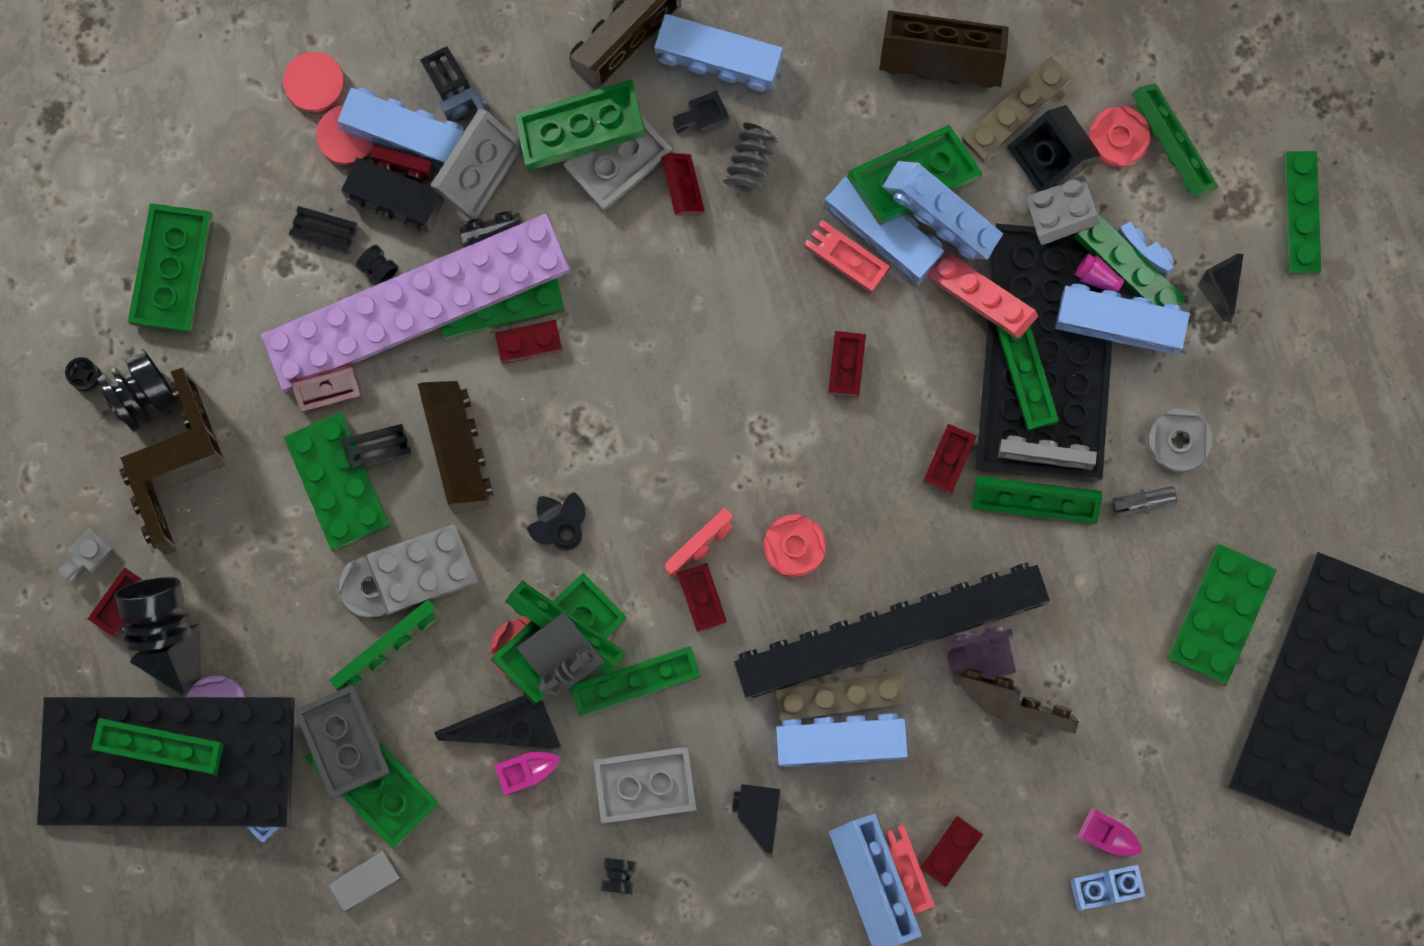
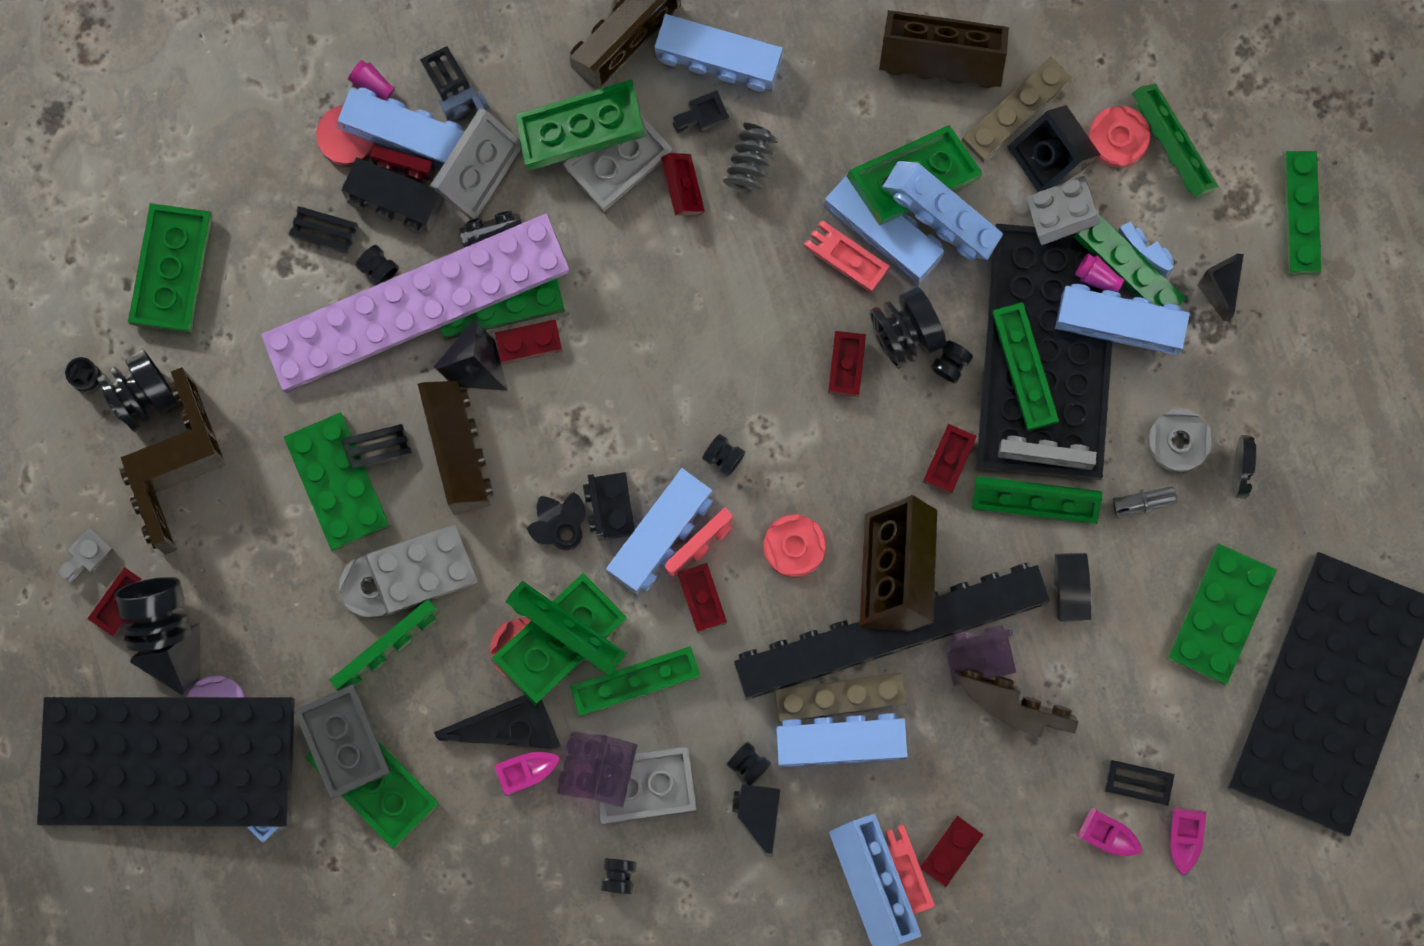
(157, 746): green plate -> none
(313, 82): coral tile -> none
(325, 387): plate -> none
(364, 881): light grey tile -> none
(368, 77): none -> dark pink cone
(473, 360): none -> black slope
(560, 655): dark grey hinge -> none
(597, 768): none -> clear purple bracket
(611, 506): none -> black bracket
(660, 531): none -> light blue brick
(723, 455): none -> black wheel
(748, 763): none -> black wheel
(899, 566): none -> dark brown slope
(911, 326): none -> black wheel
(951, 362): none -> black wheel
(982, 295): coral plate -> none
(1073, 586): none -> black slope
(1107, 887): light blue slope -> none
(1111, 777): none -> black tile
(1187, 837): none -> dark pink plate
(1244, 466): none -> black tile

